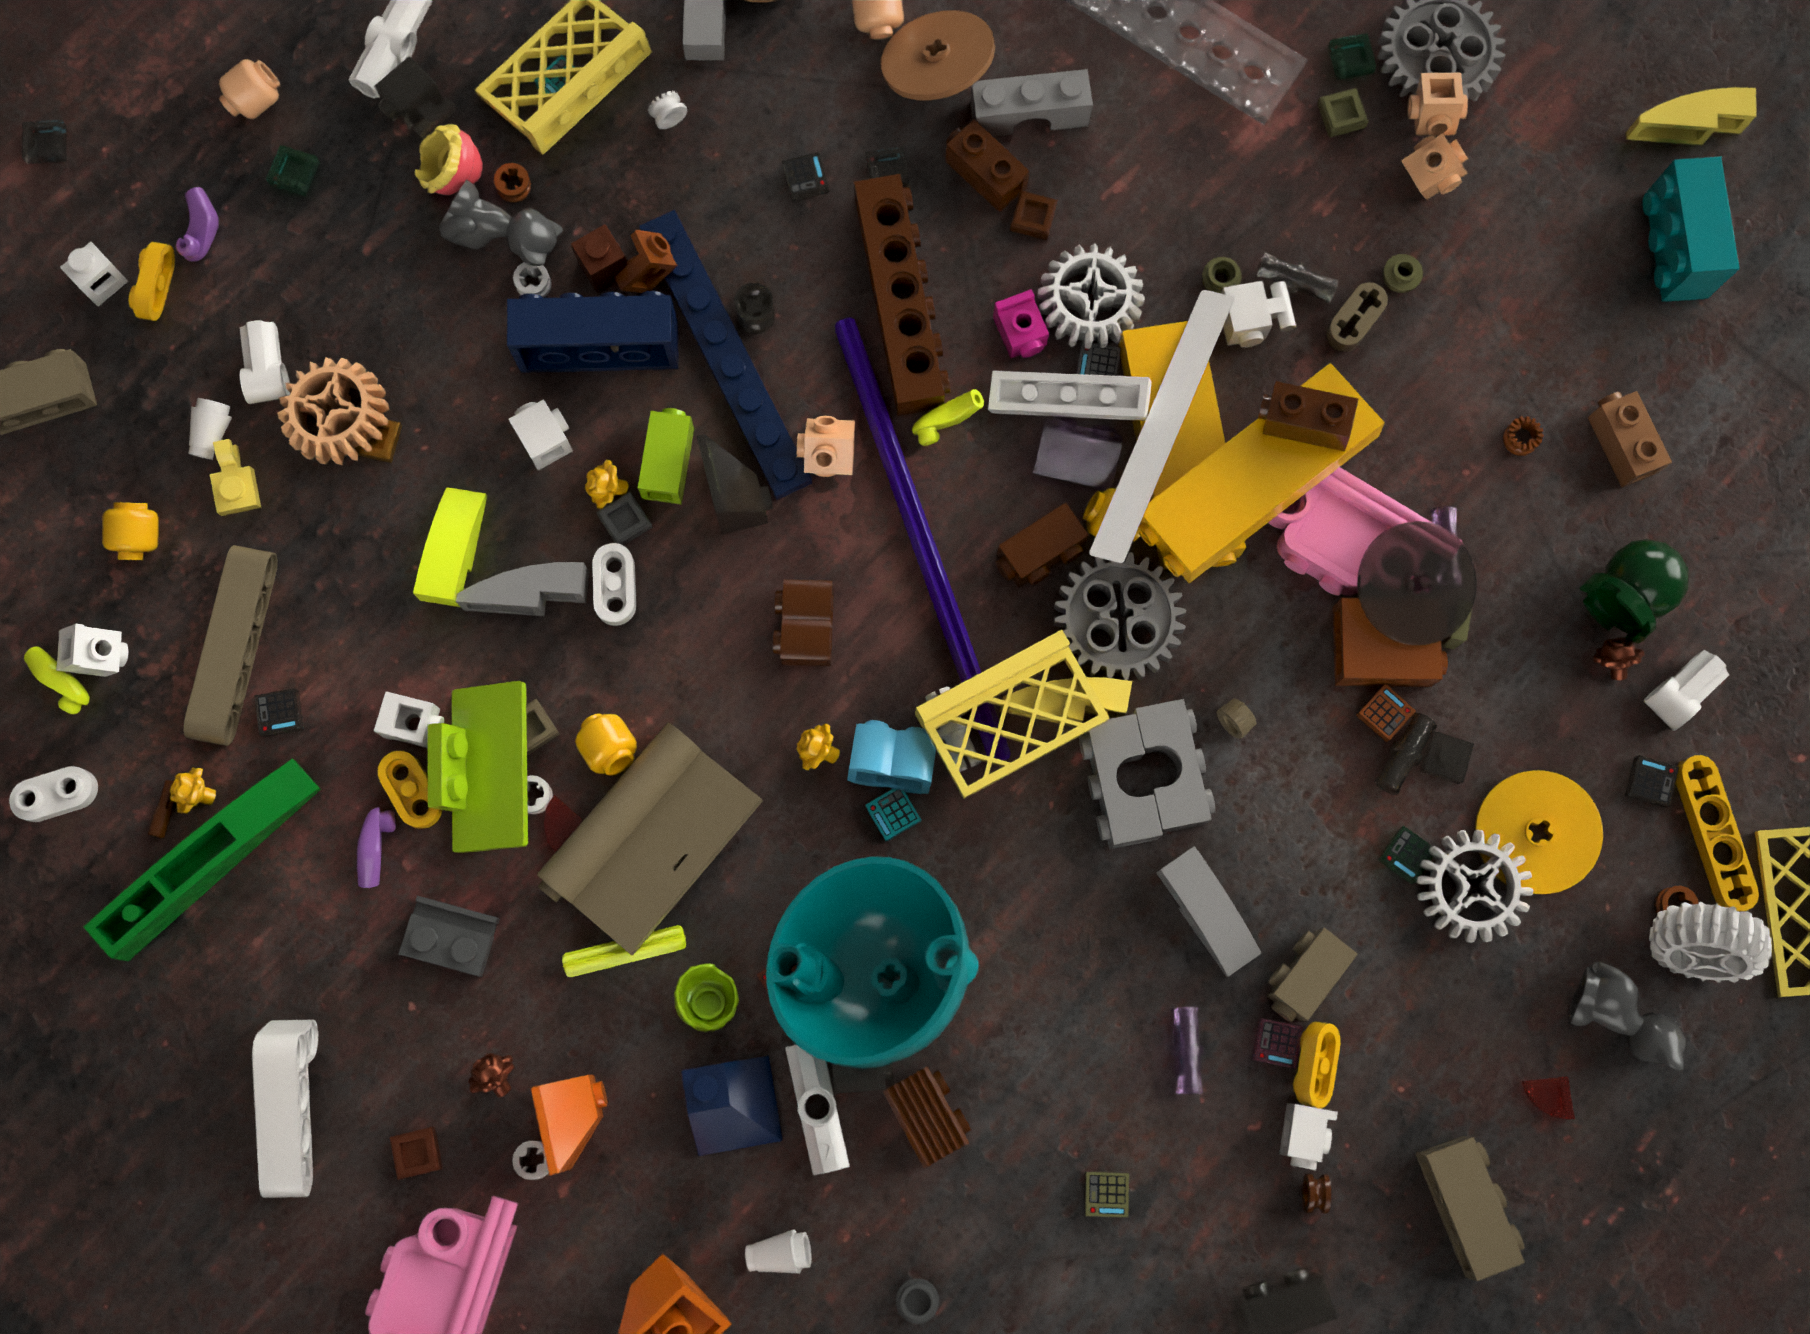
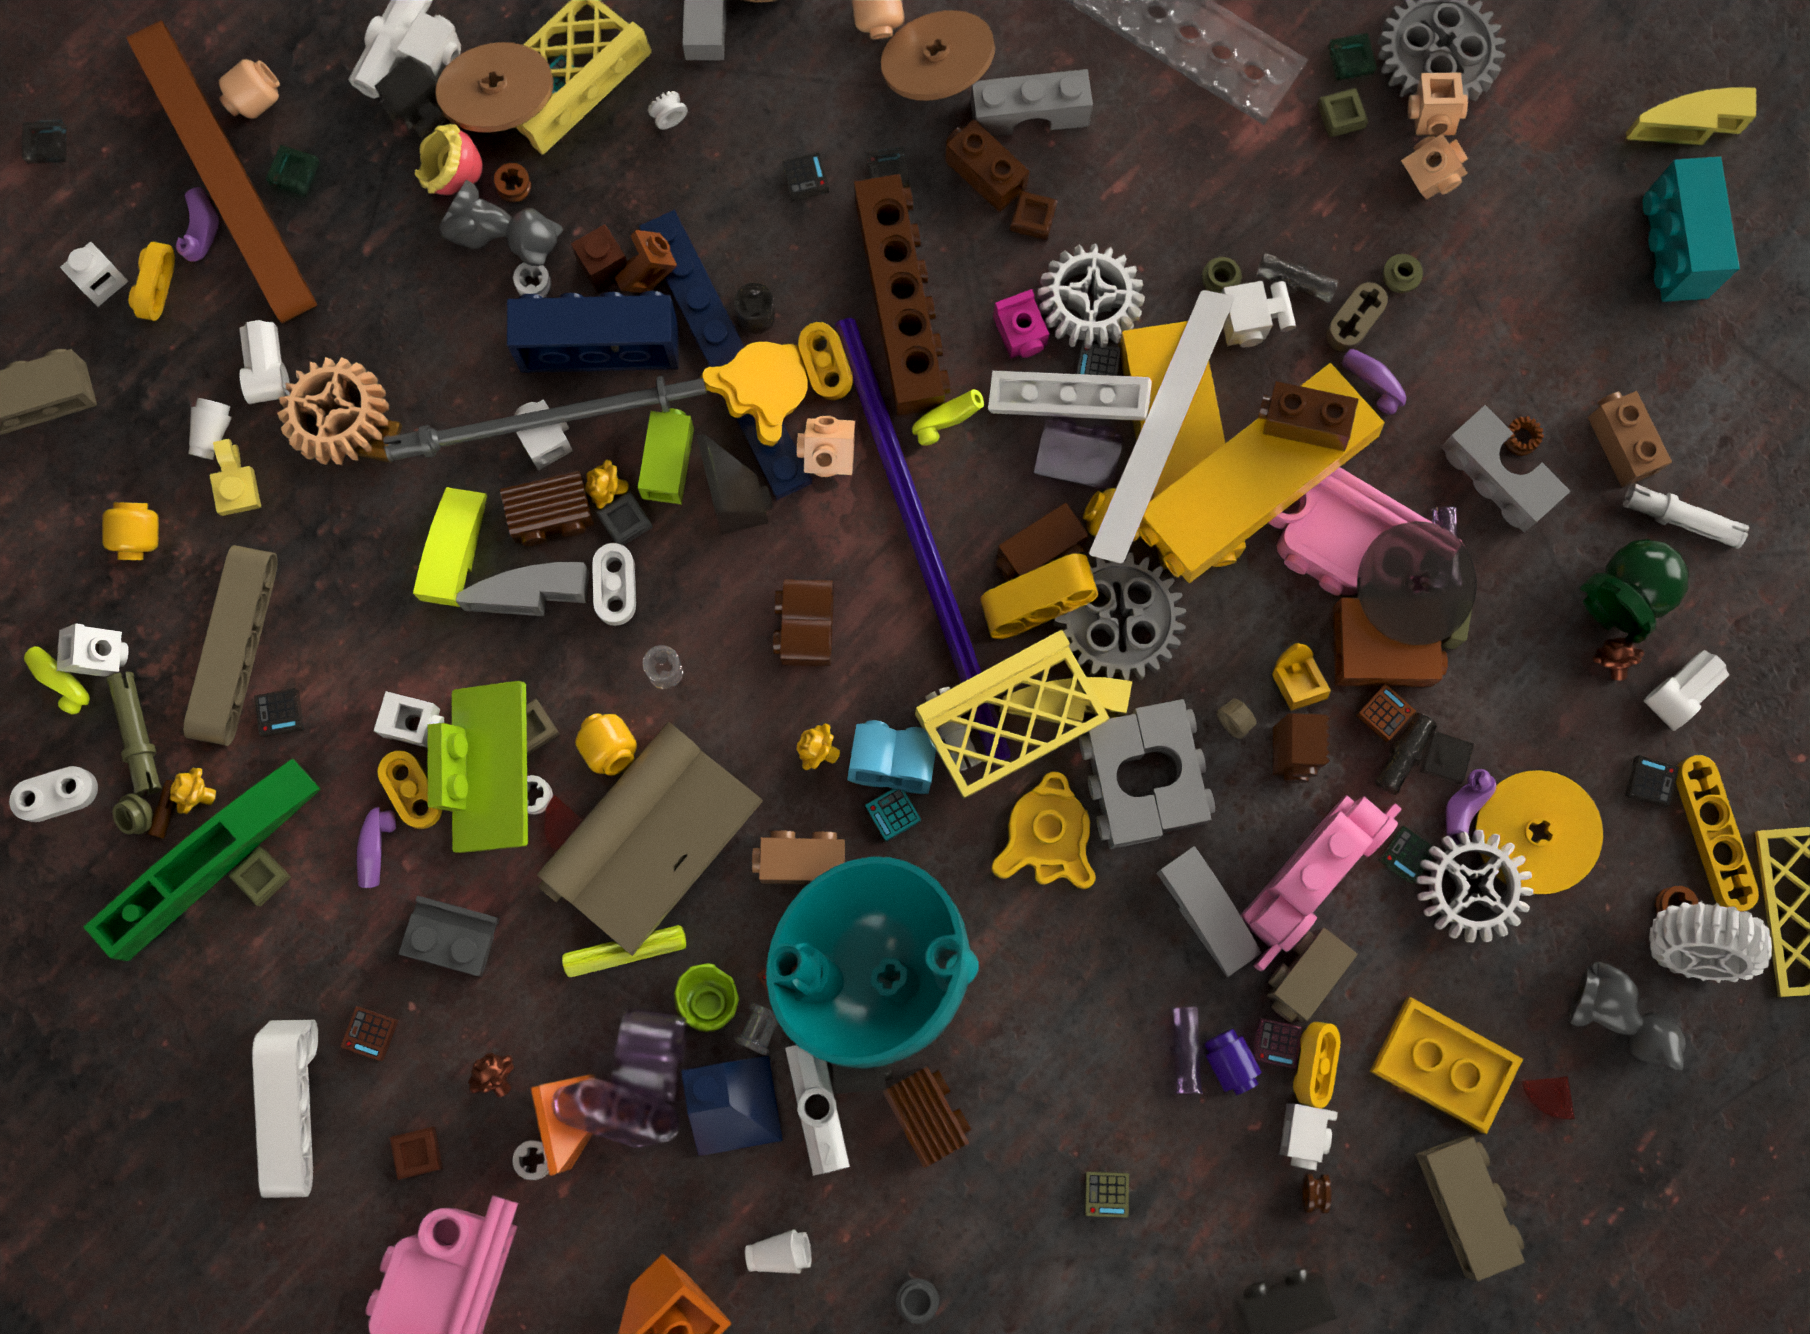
(132, 814): none -> olive plate
(133, 731): none -> olive pin
(222, 172): none -> dark orange beam
(260, 876): none -> olive tile
(369, 1033): none -> copper tile
(429, 441): none -> dark grey bar
(430, 44): none -> white brick
(468, 94): none -> medium nougat piece
(547, 508): none -> reddish brown brick
(615, 1113): none -> beam
(649, 1053): none -> clear purple brick
(660, 655): none -> clear bush
(758, 1016): none -> clear bush
(763, 382): none -> yellow tile
(796, 860): none -> medium nougat brick
(825, 363): none -> yellow plate
(1039, 596): none -> yellow beam
(1050, 834): none -> yellow tile
(1232, 1062): none -> dark purple brick
(1287, 903): none -> bright pink brick
(1300, 677): none -> yellow plate
(1300, 746): none -> reddish brown brick
(1378, 377): none -> medium lavender arm
(1446, 1065): none -> yellow tile
(1467, 802): none -> medium lavender arm
(1520, 497): none -> light grey arch
(1695, 519): none -> white pin

